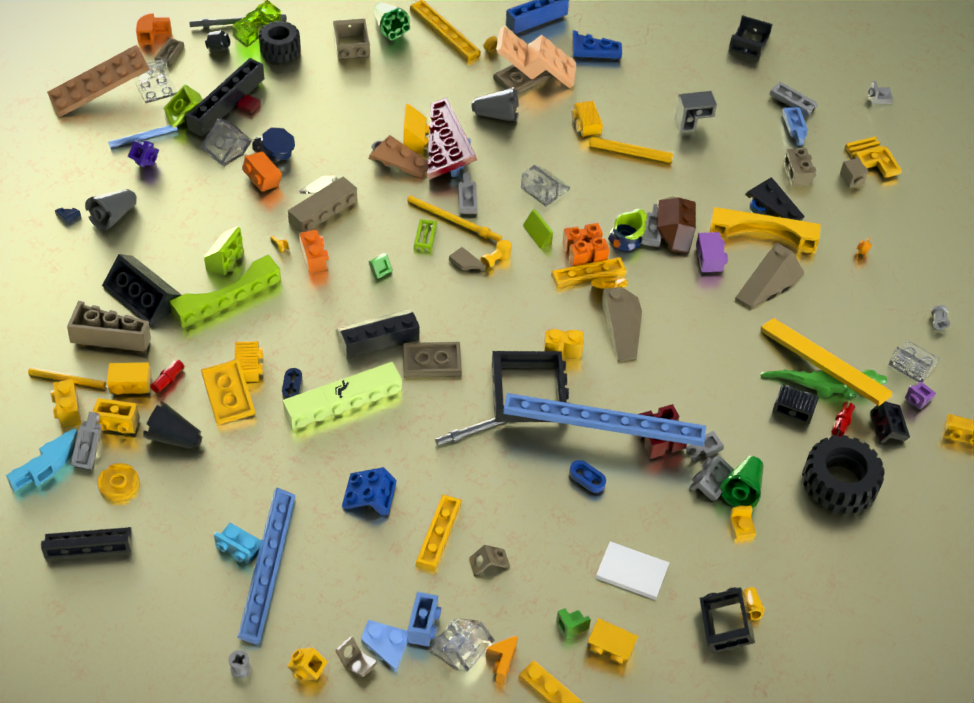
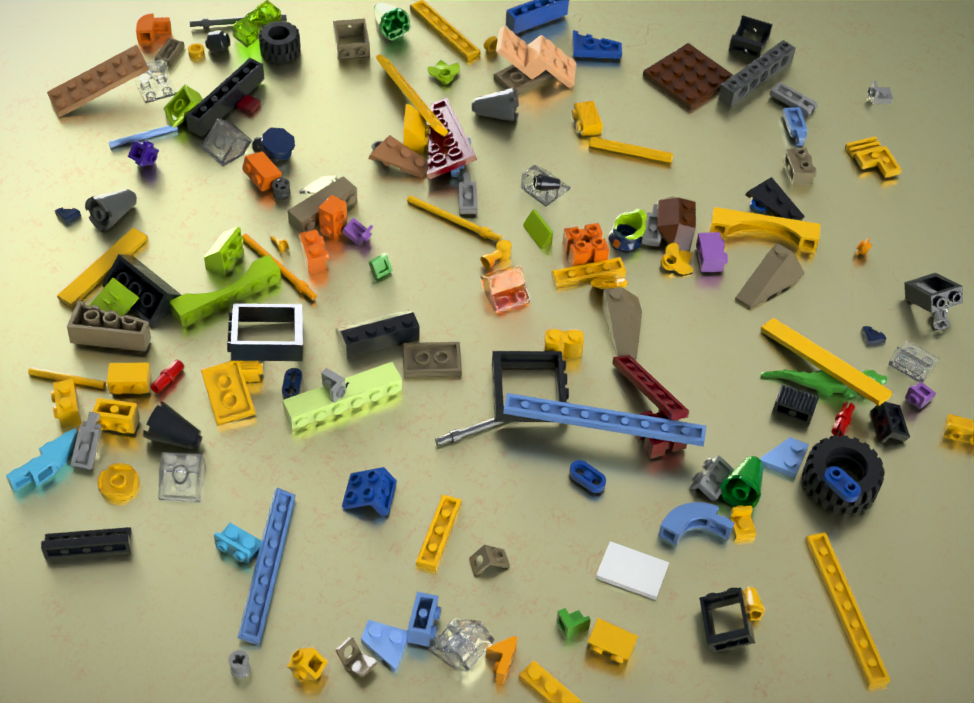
(100, 268): none -> yellow tile
(115, 298): none -> lime piece
(181, 477): none -> clear slope
(196, 50): none -> yellow tile
(265, 349): none -> black window
(281, 188): none -> dark grey wheel
(301, 286): none -> light orange bar
(332, 217): none -> orange brick
(334, 383): none -> light grey bracket
(357, 232): none -> medium lavender bracket
(412, 95): none -> yellow tile
(423, 245): lime tile -> none
(444, 72): none -> lime plate
(465, 260): dark tan tile -> none
(505, 288): none -> clear orange slope
(545, 183): none -> black cone
(650, 387): none -> dark red plate
(678, 258): none -> yellow plate
(688, 76): none -> reddish brown plate
(694, 107): dark grey brick -> none
(694, 516): none -> medium blue arch
(711, 446): light grey plate -> none
(756, 73): none -> dark grey brick
(786, 457): none -> light blue wing
(841, 483): none -> blue plate
(847, 610): none -> yellow tile
(854, 172): dark tan brick -> none
(873, 336): none -> dark blue tile
(933, 292): none -> black window

